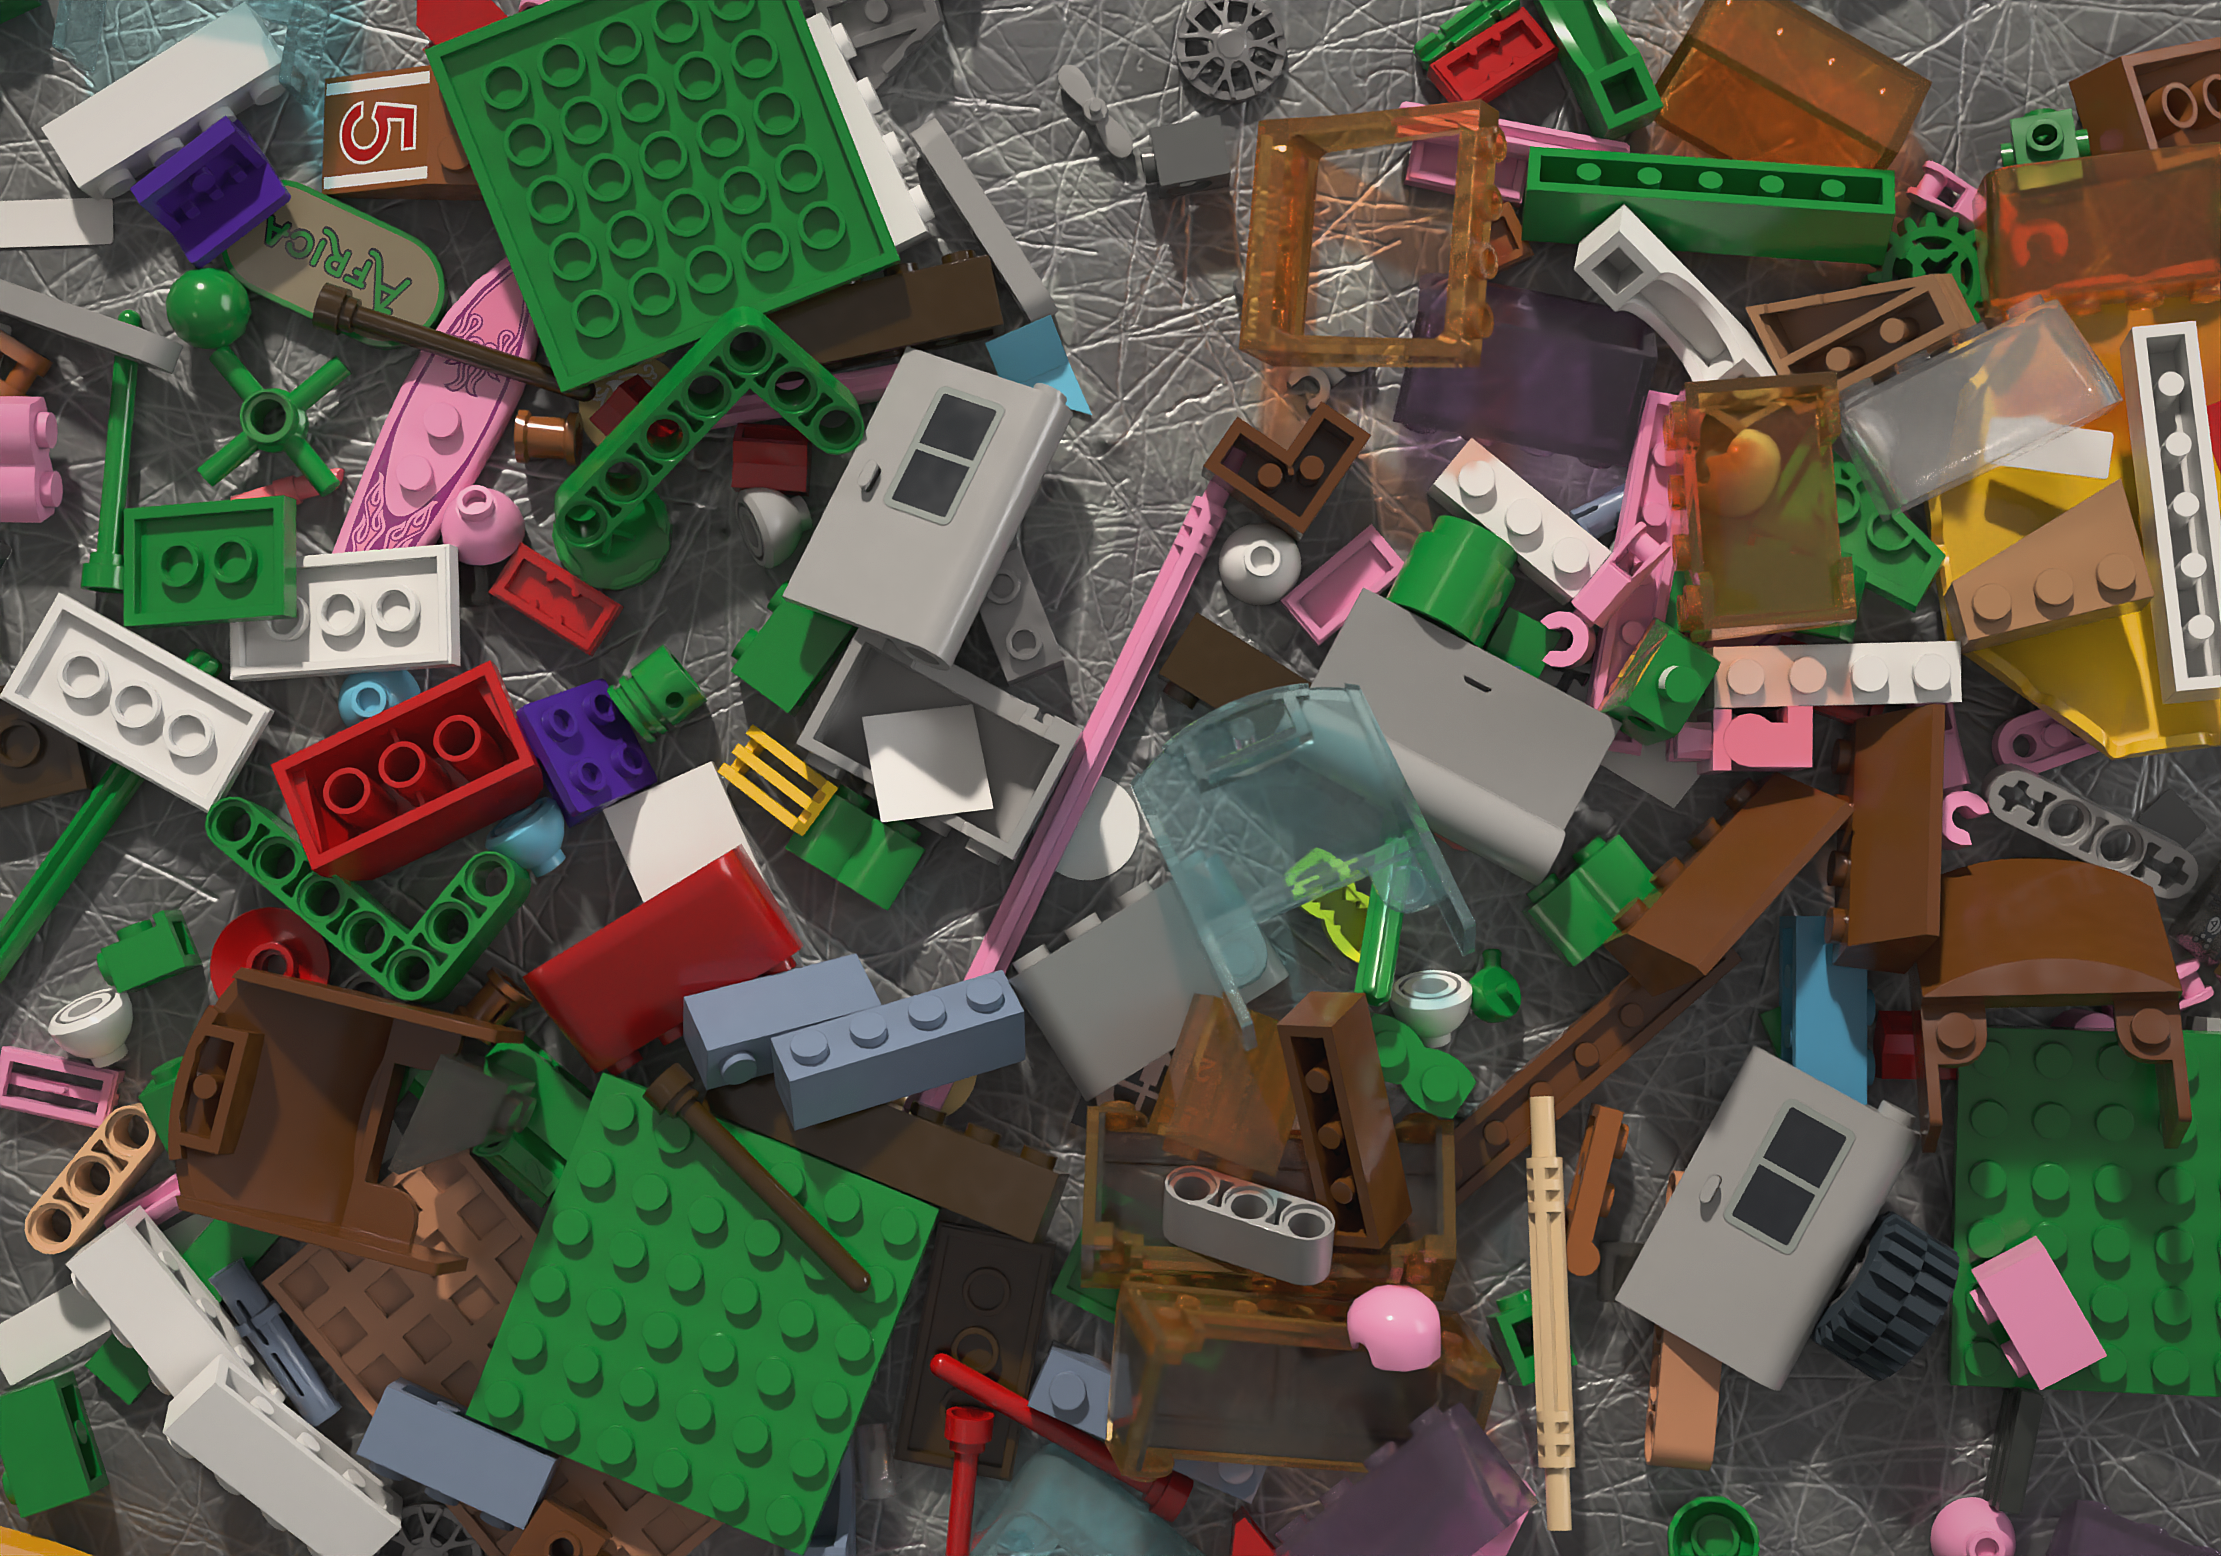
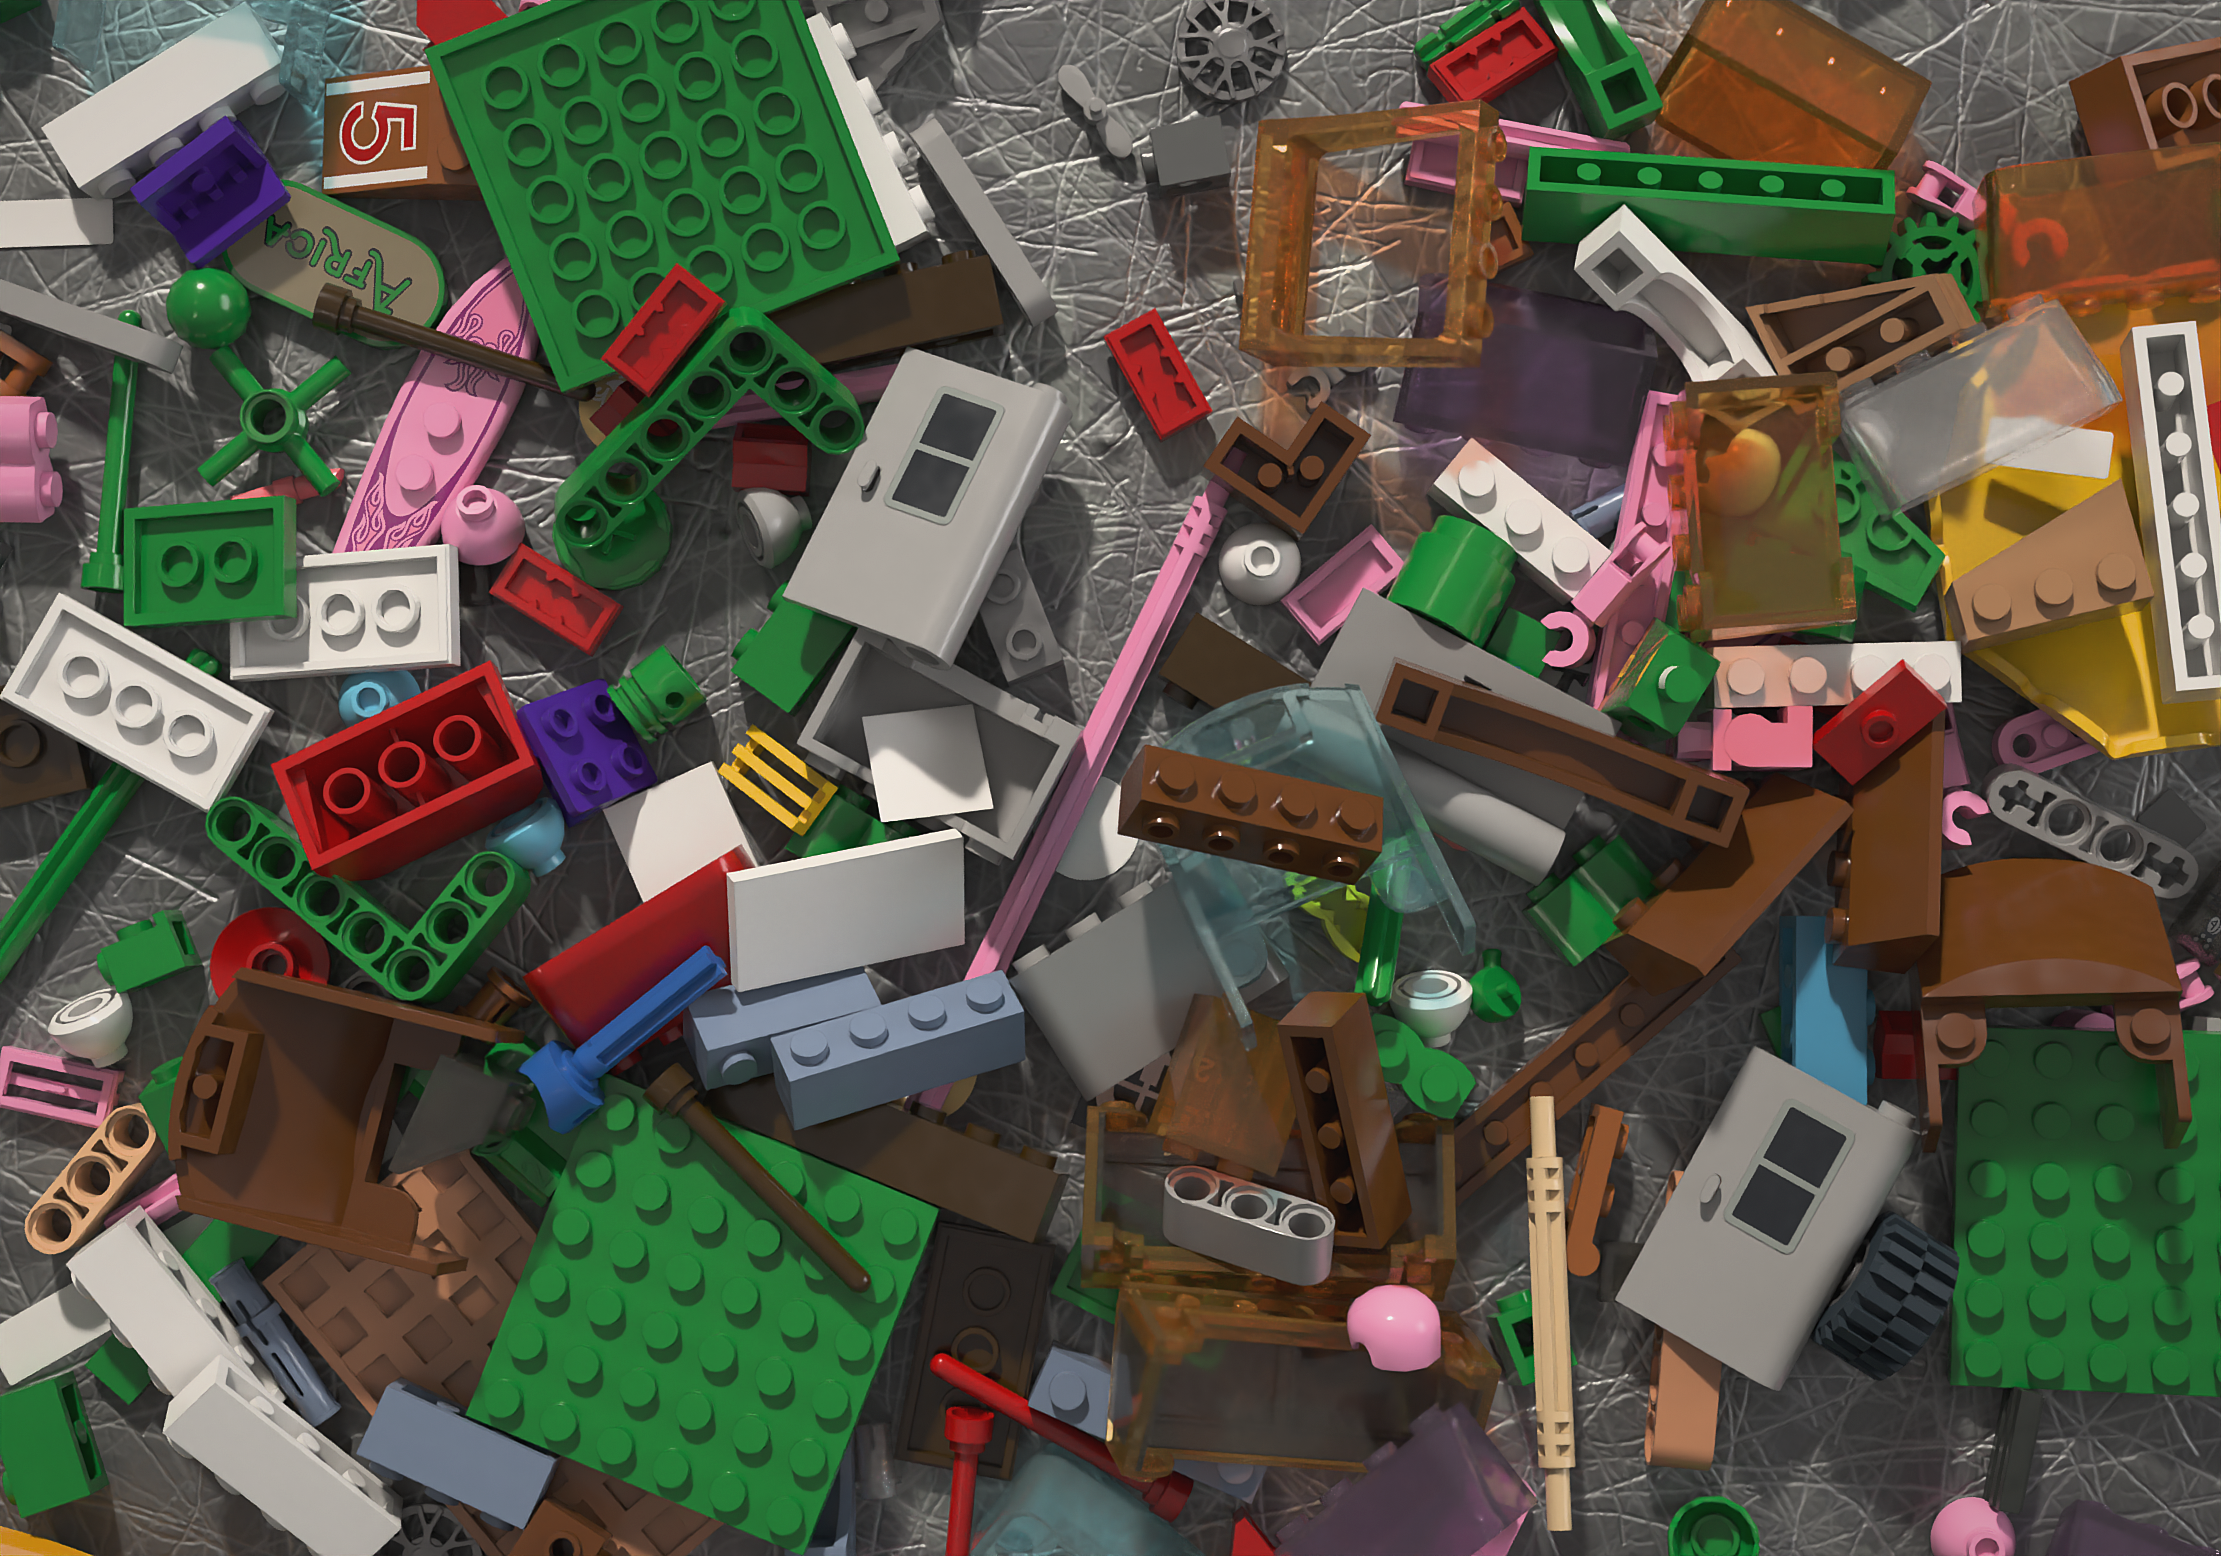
(548, 437): dark orange bush -> none
(570, 1077): none -> blue piece
(664, 331): none -> red plate
(845, 909): none -> white tile
(1037, 356): medium azure sticker -> none
(1157, 375): none -> red plate
(1250, 815): none -> reddish brown brick
(1562, 751): none -> reddish brown arch
(1878, 722): none -> red plate
(2037, 1313): bright pink brick -> none
(2044, 137): green brick -> none

